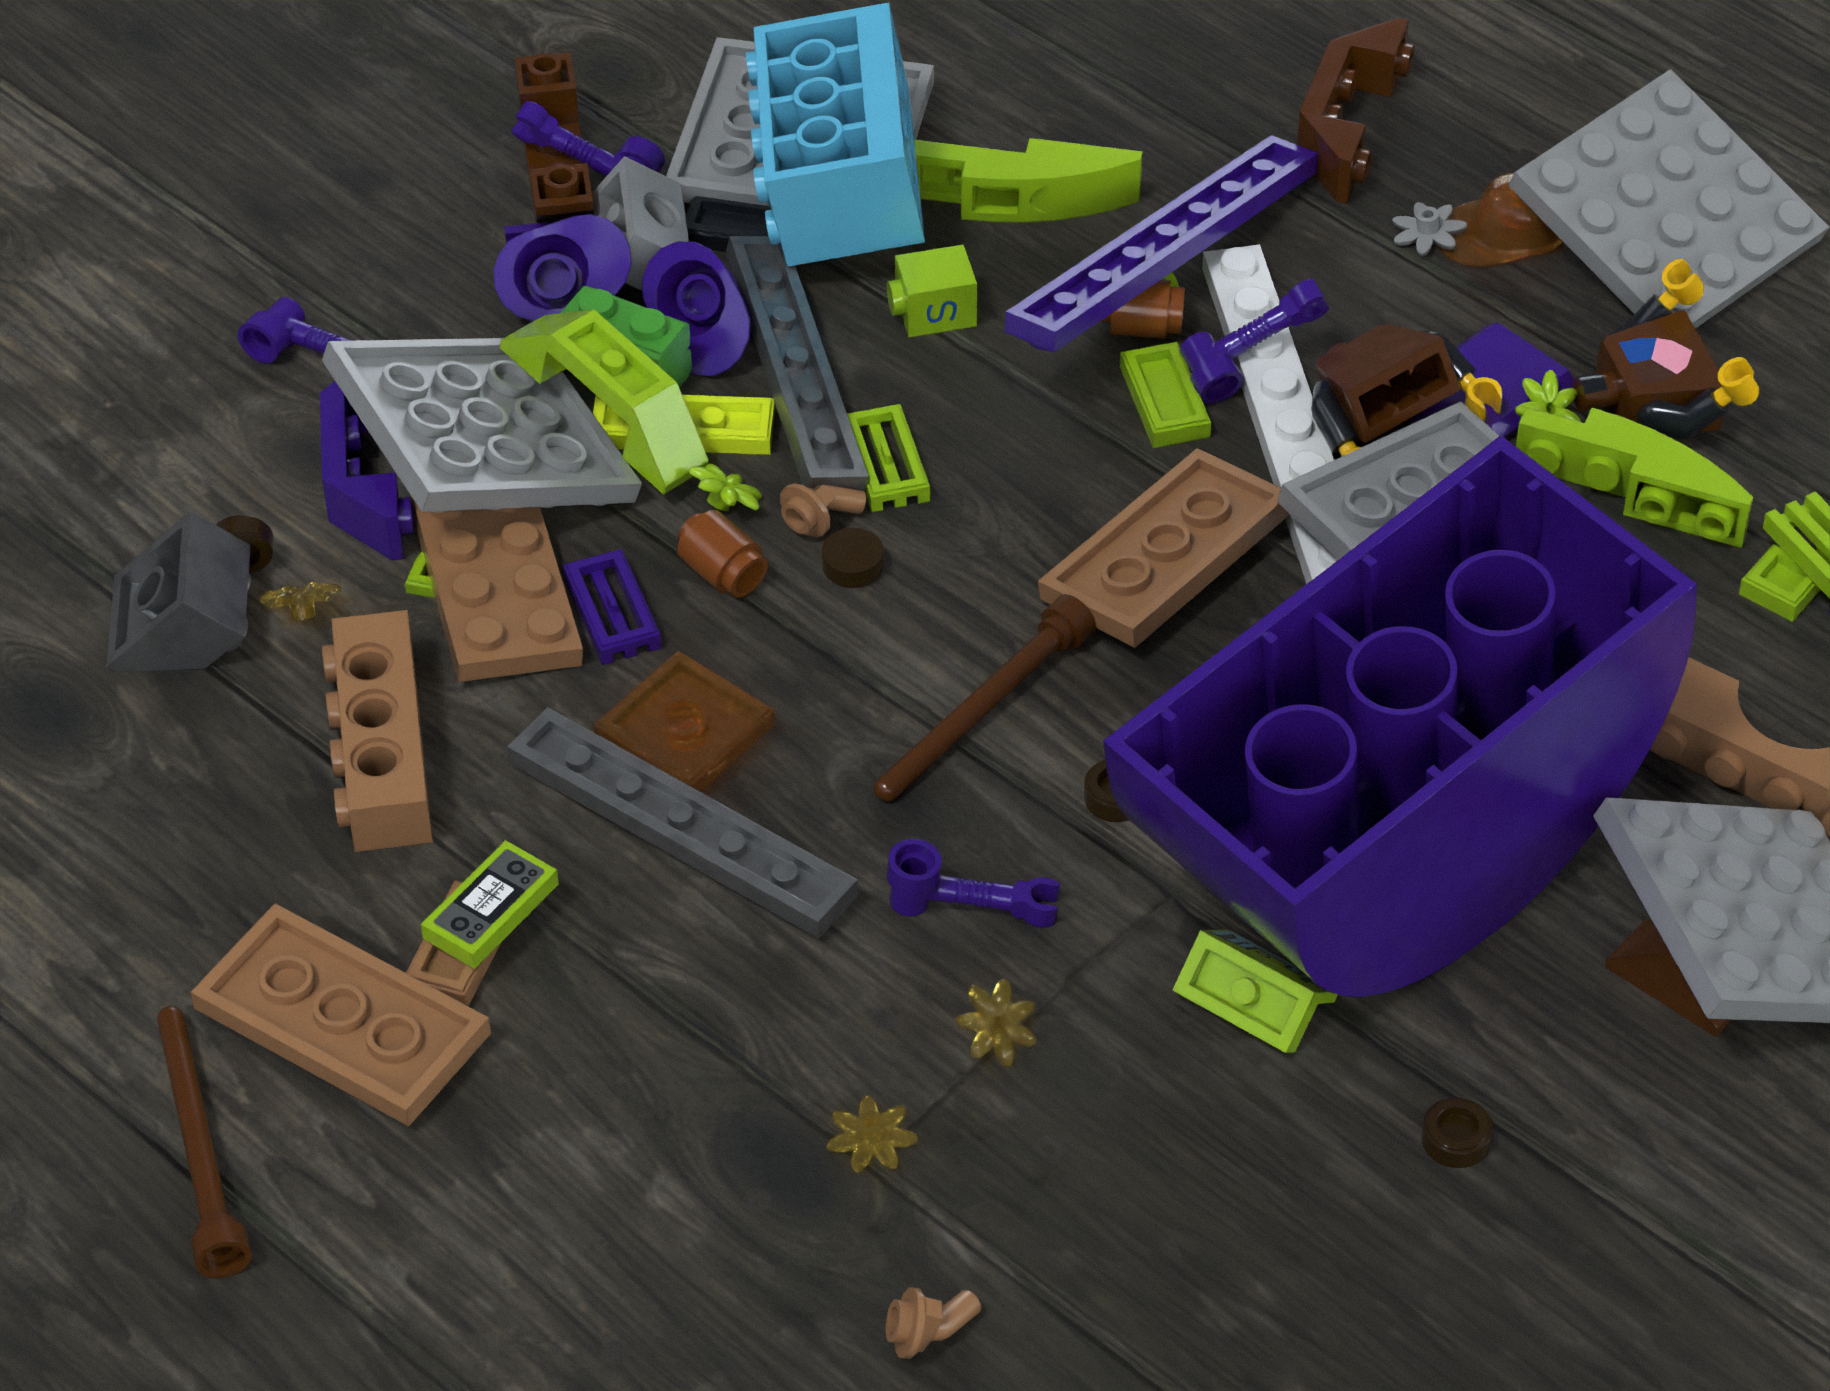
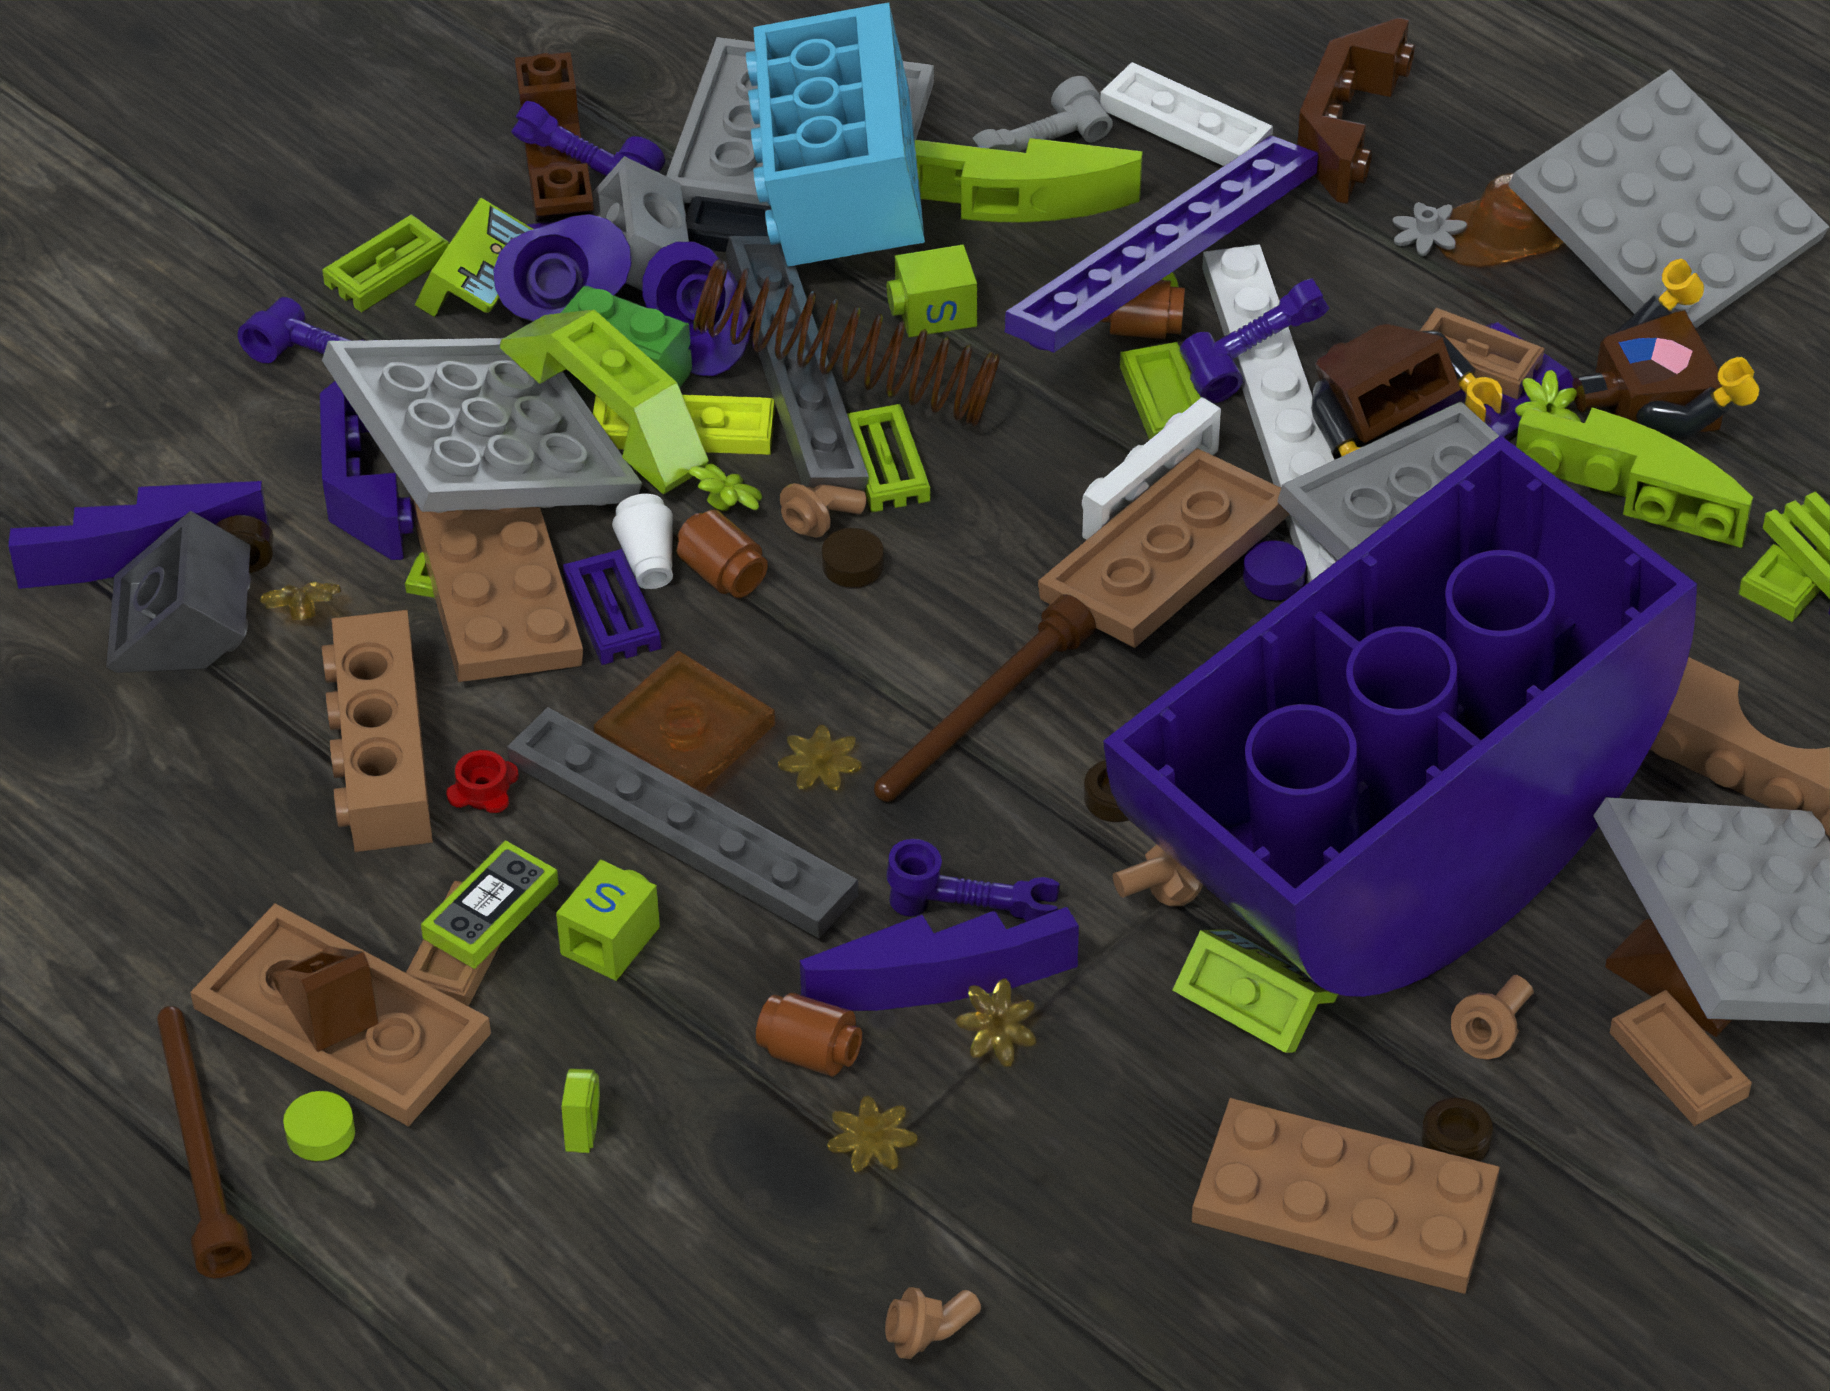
(112, 536): none -> dark purple slope
(319, 1126): none -> lime tile
(329, 995): none -> reddish brown slope
(392, 267): none -> lime tile
(470, 260): none -> lime panel
(482, 781): none -> red plate
(580, 1109): none -> lime tile
(608, 919): none -> lime brick
(646, 538): none -> white cone
(809, 1033): none -> dark orange brick
(821, 758): none -> clear yellow plant
(918, 967): none -> dark purple slope
(977, 396): none -> reddish brown piece
(1077, 110): none -> light grey brick
(1149, 462): none -> white plate
(1164, 877): none -> medium nougat plate
(1182, 115): none -> white plate
(1274, 570): none -> dark purple tile
(1346, 1195): none -> medium nougat plate
(1481, 341): none -> medium nougat tile
(1486, 1022): none -> medium nougat plate
(1680, 1058): none -> medium nougat tile

